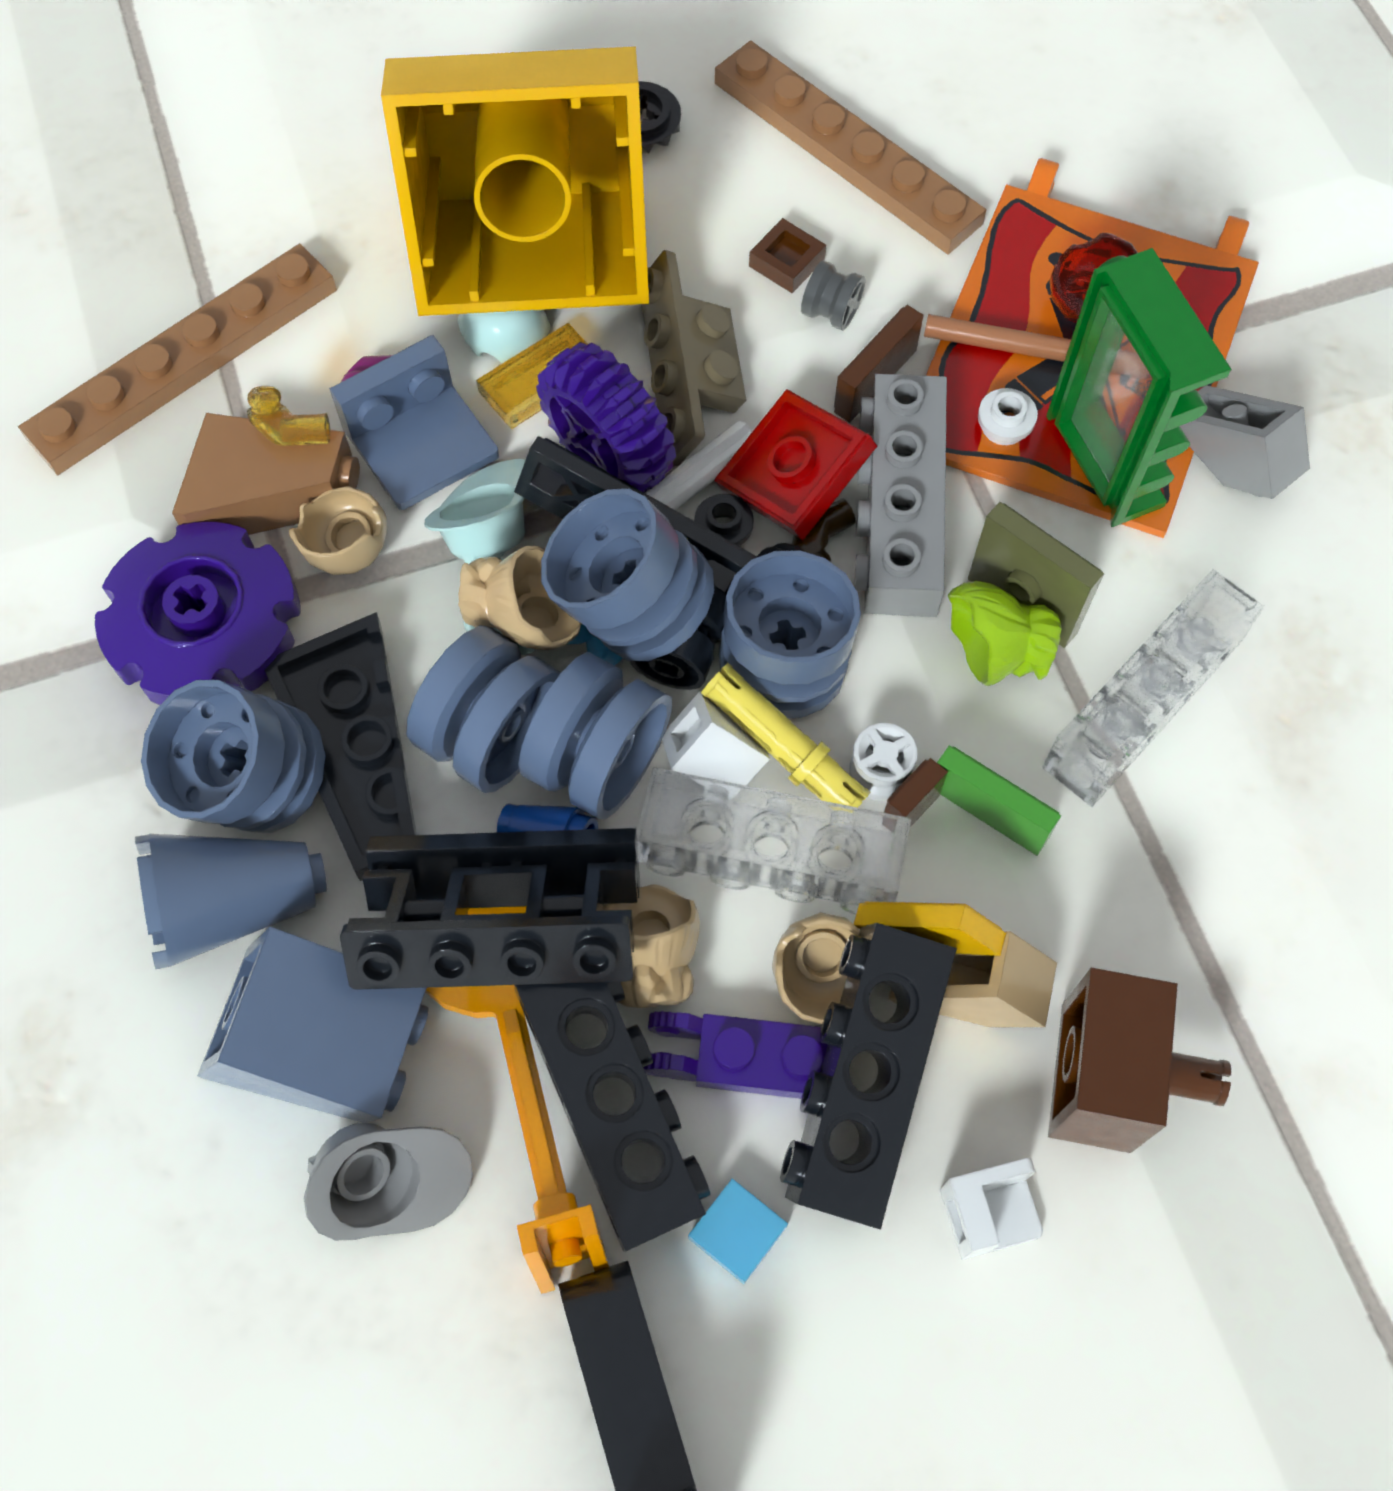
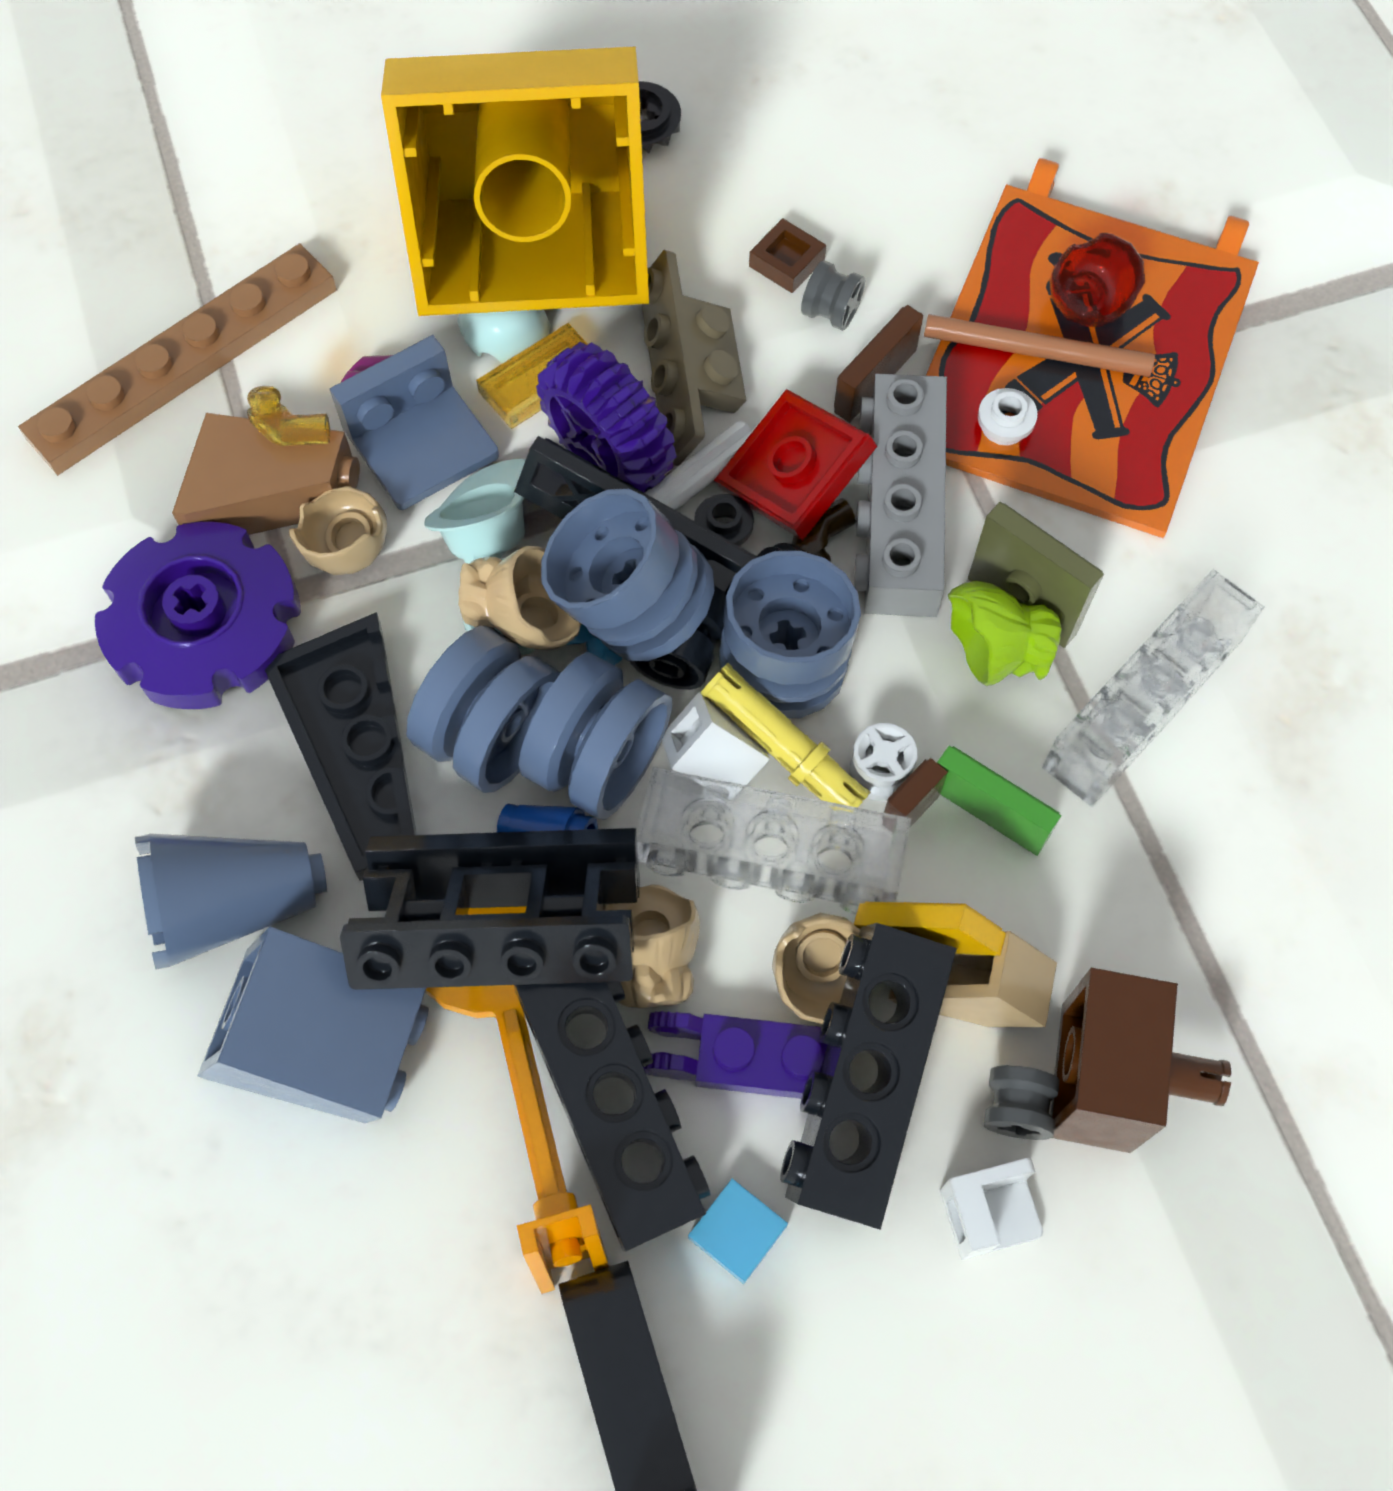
(232, 757): sand blue wheel -> none
(385, 1180): light grey piece -> none
(850, 147): medium nougat plate -> none
(1021, 1102): none -> dark grey wheel
(1133, 382): green window -> none
(1250, 441): light grey slope -> none

